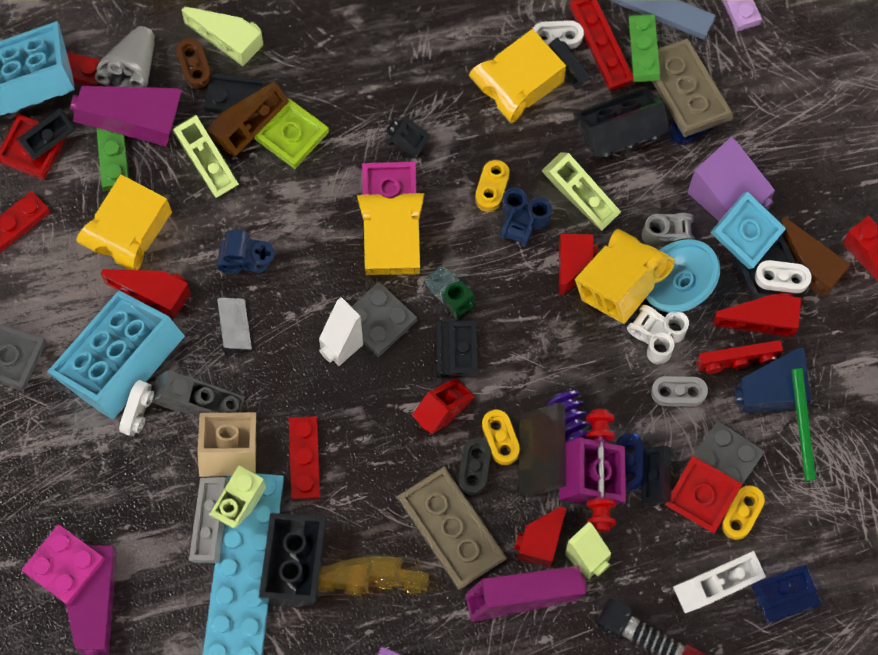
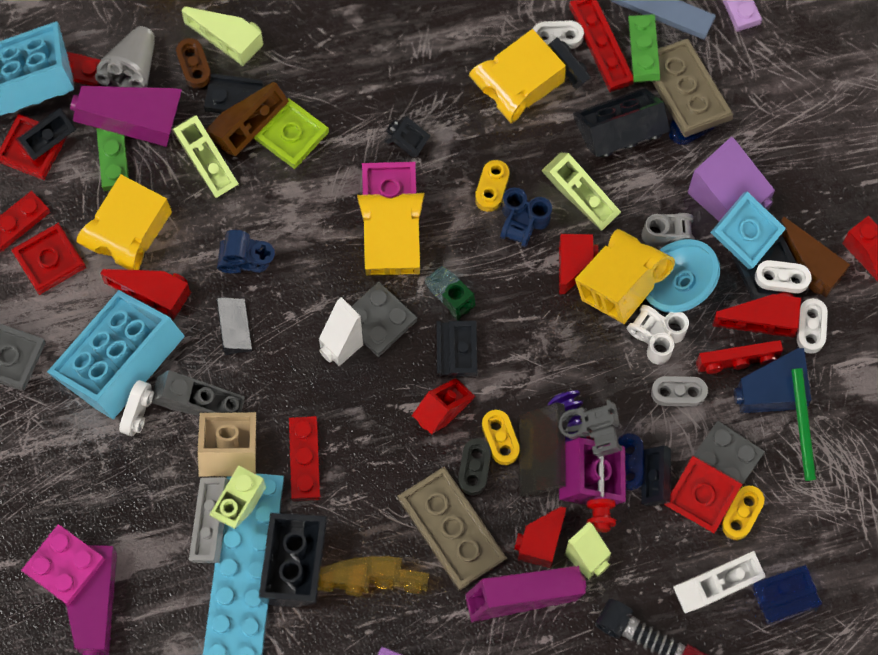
(48, 258): none -> red tile
(595, 420): none -> dark grey piece
(812, 327): none -> white plate

